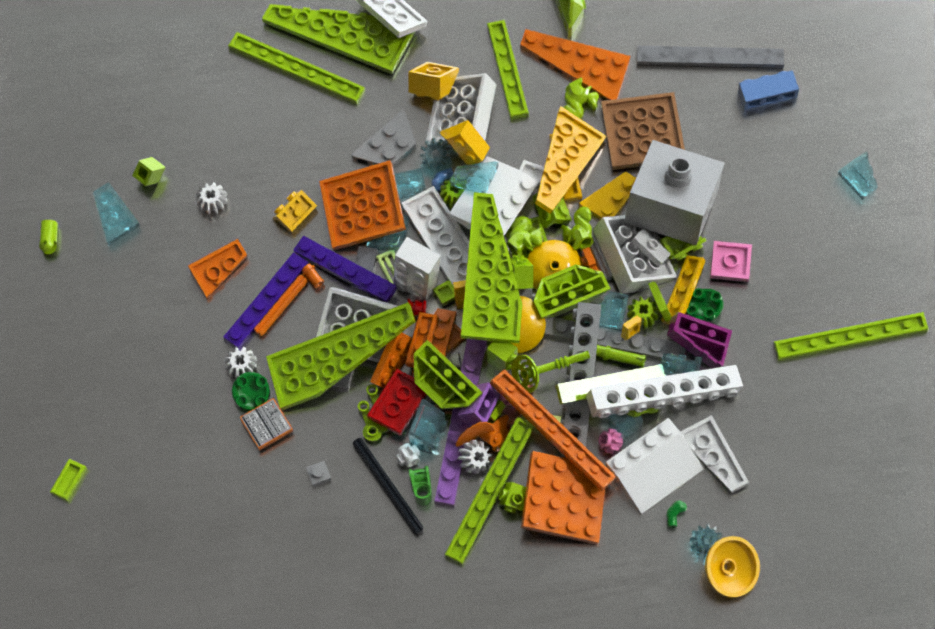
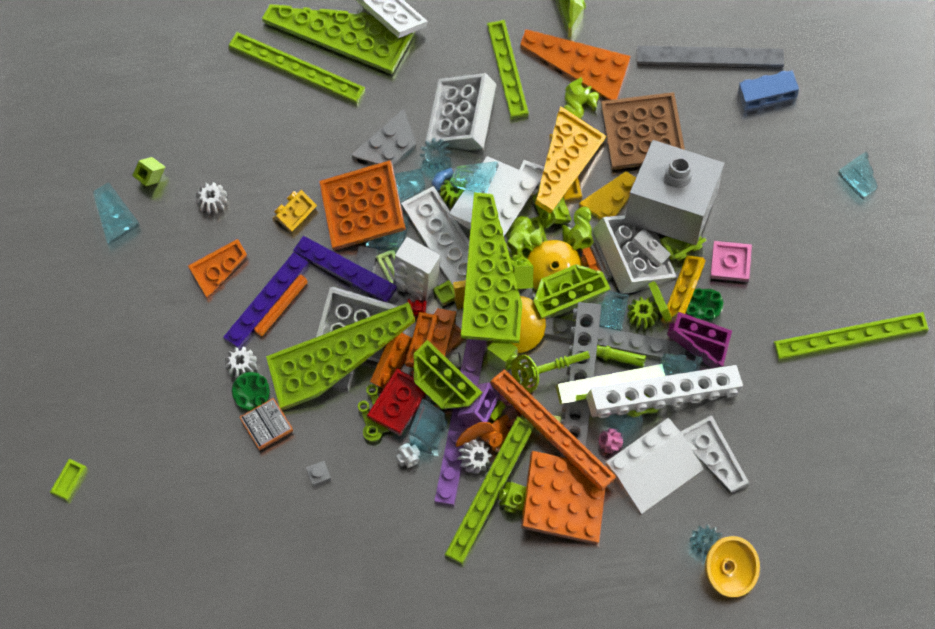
(48, 236): lime piece -> none
(312, 275): orange pin -> none
(388, 486): black axle -> none
(421, 482): bright green piece -> none
(432, 80): yellow slope -> none
(466, 142): yellow slope -> none
(631, 327): yellow tile -> none
(673, 511): green arm -> none

